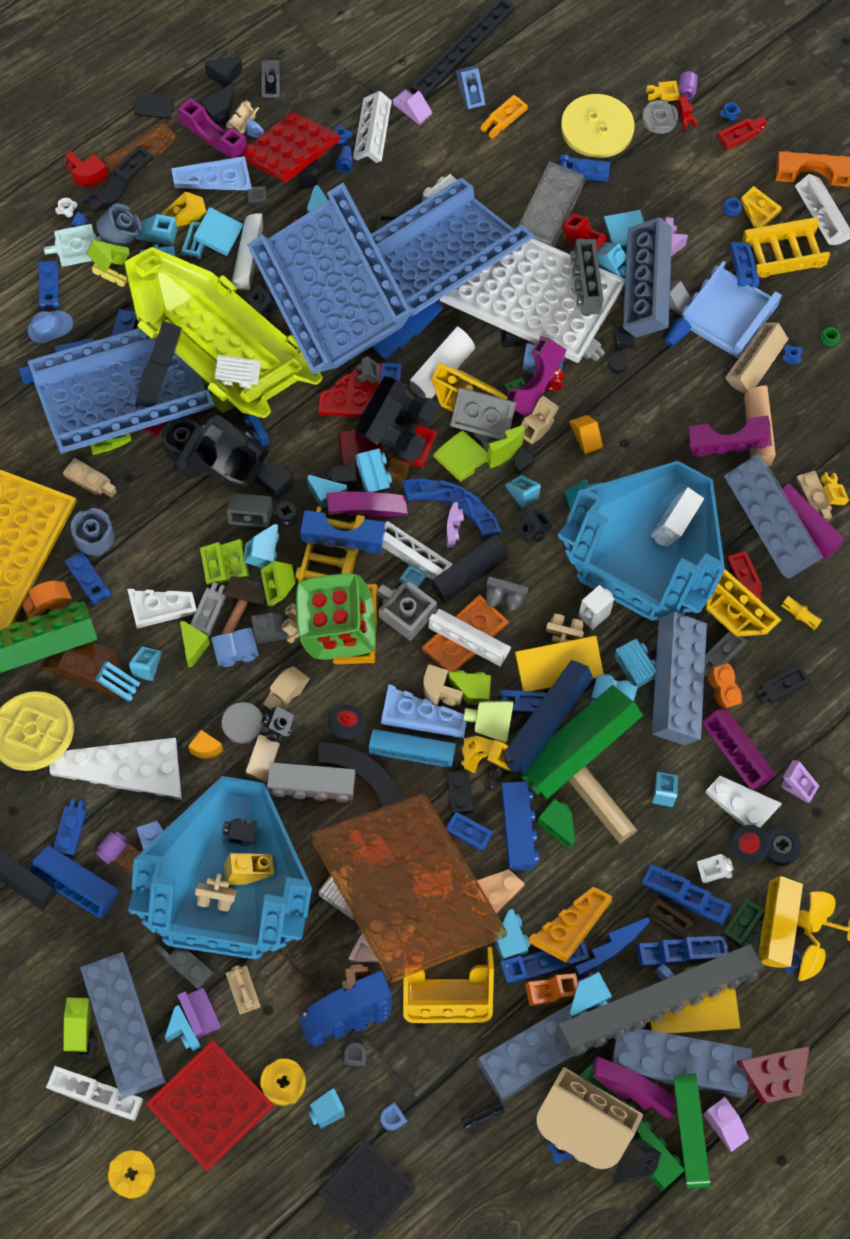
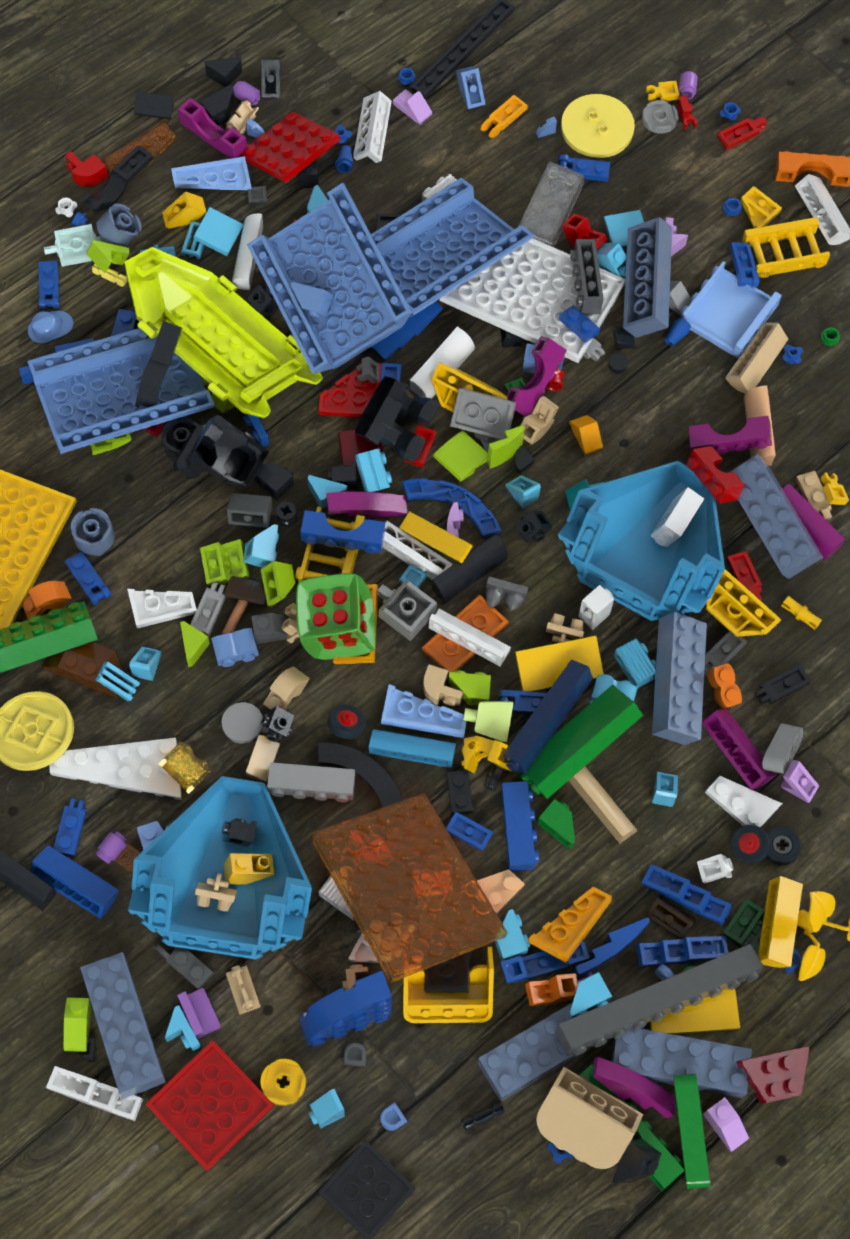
(89, 478): tan hinge -> none
(143, 1180): yellow plate -> none
(158, 229): medium azure slope -> none
(185, 767): none -> clear yellow brick
(205, 746): light orange brick -> none
(237, 370): white brick -> none
(245, 91): none -> medium lavender brick
(312, 299): none -> medium blue slope
(398, 470): clear orange tile -> none
(406, 76): none -> blue plate
(435, 537): none -> yellow tile
(449, 976): none -> black tile
(548, 128): none -> medium blue tile
(579, 324): none -> blue plate
(723, 486): none -> red arch
(782, 748): none -> light grey beam

